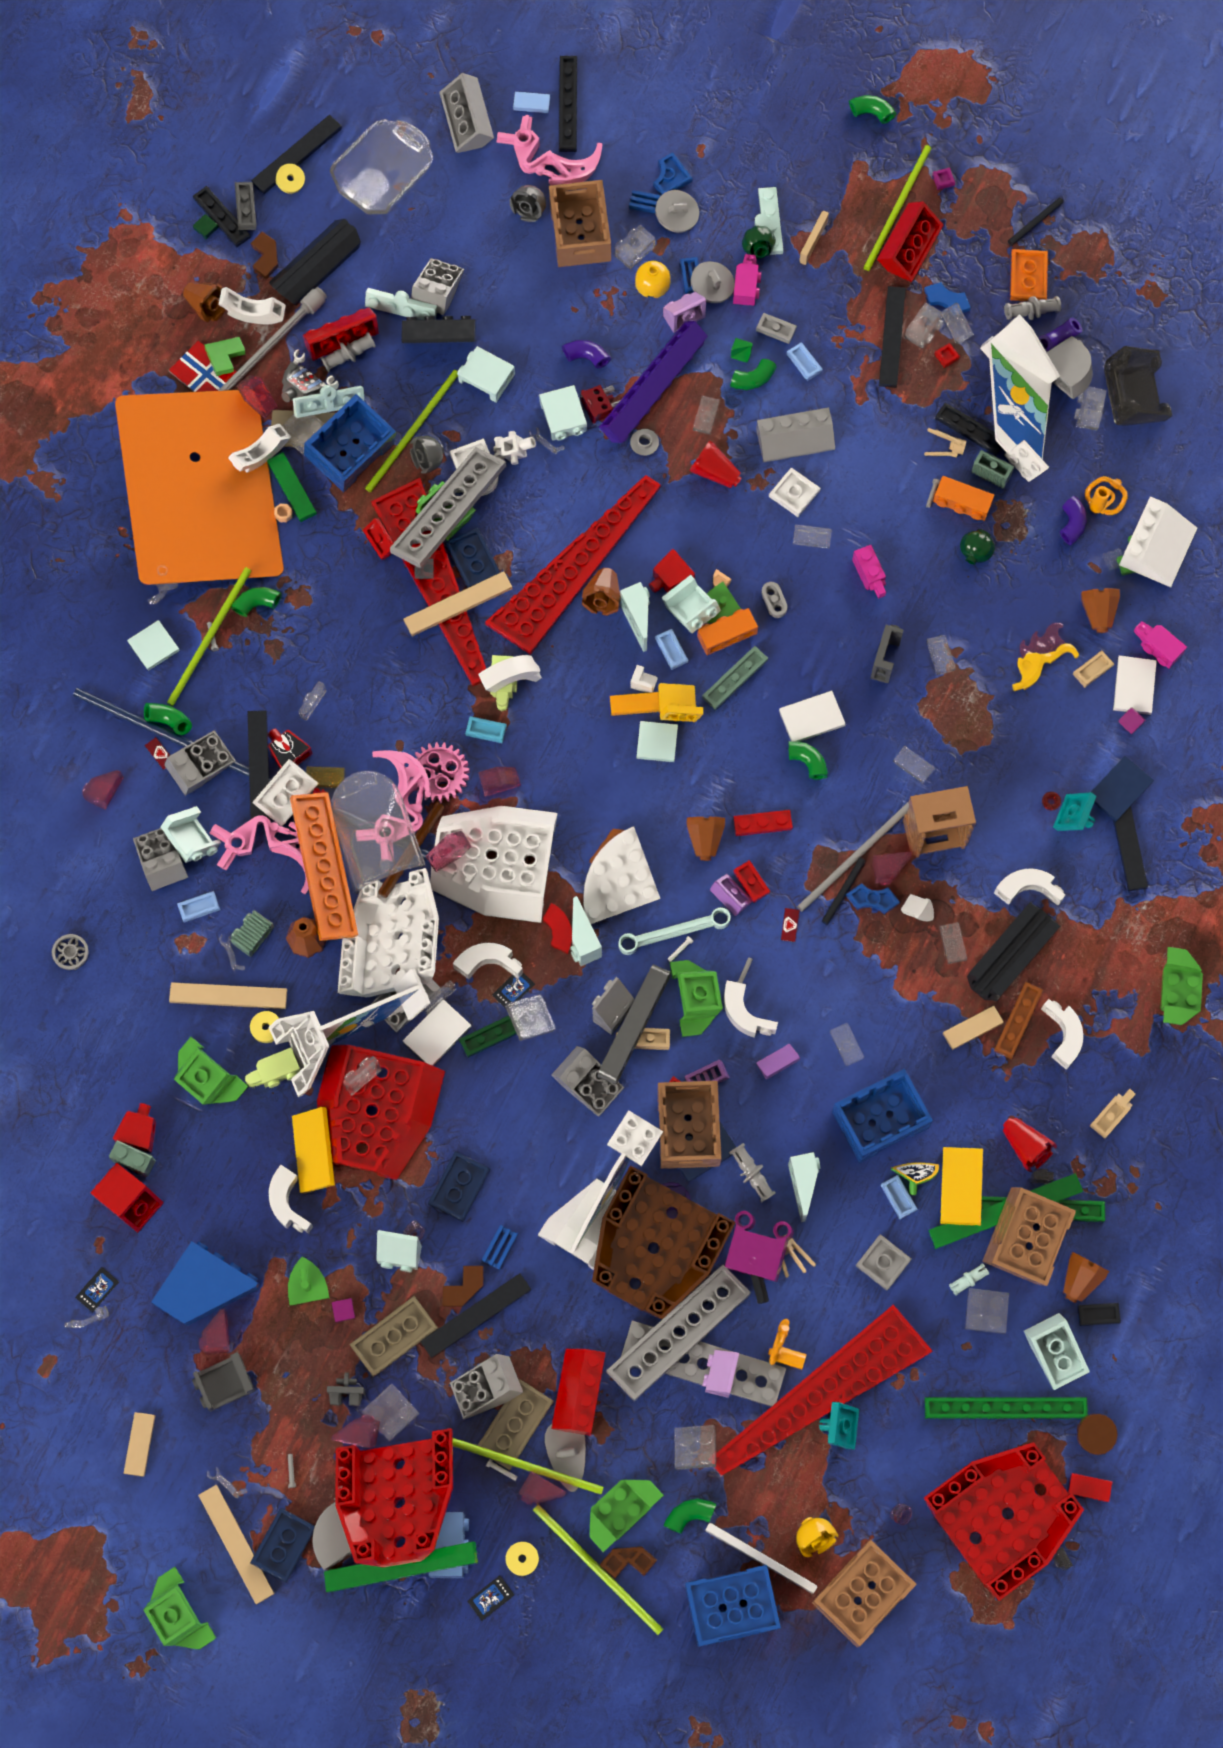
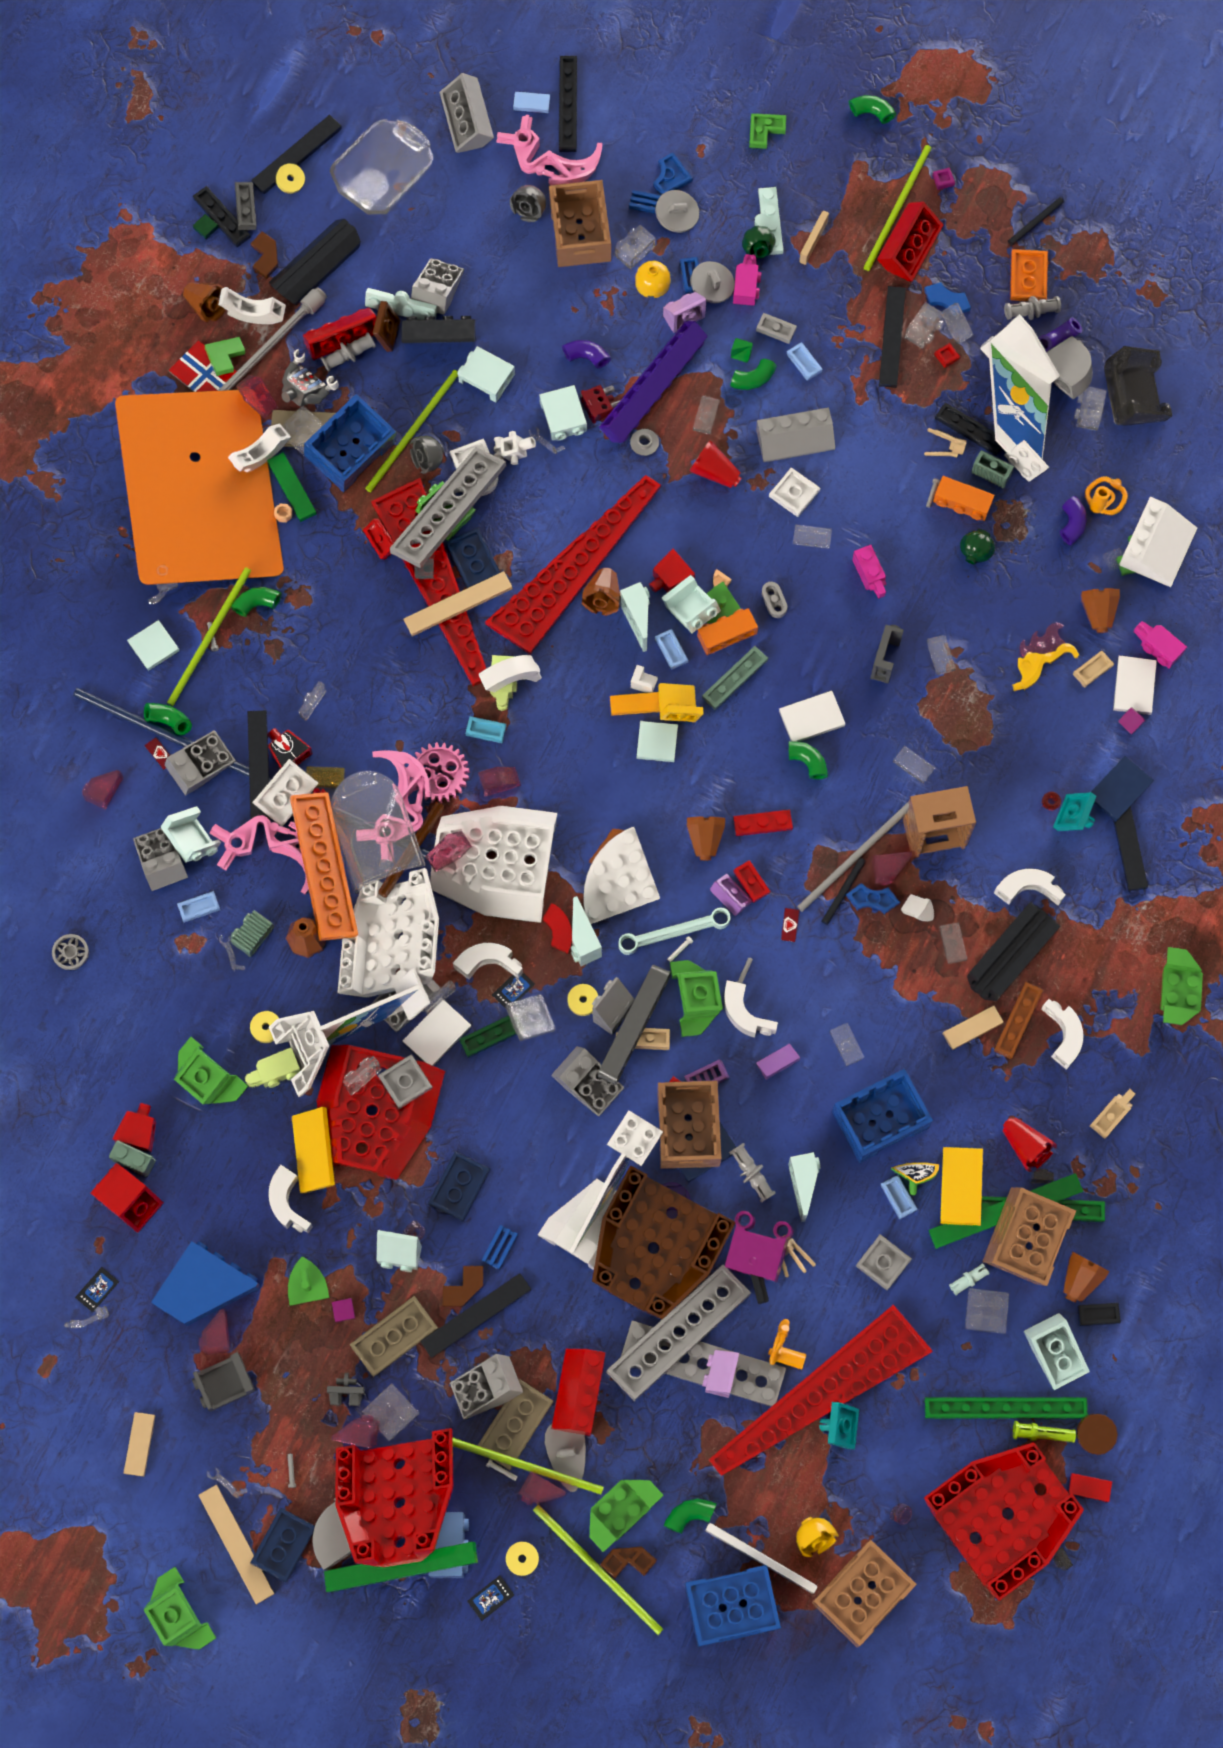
(228, 995): tan tile -> none
(326, 401): light aqua hinge -> none
(386, 326): none -> reddish brown tile
(405, 1081): none -> light grey tile
(578, 992): none -> light yellow piece
(695, 1447): clear plate -> none
(762, 125): none -> bright green tile
(1033, 1432): none -> lime pin

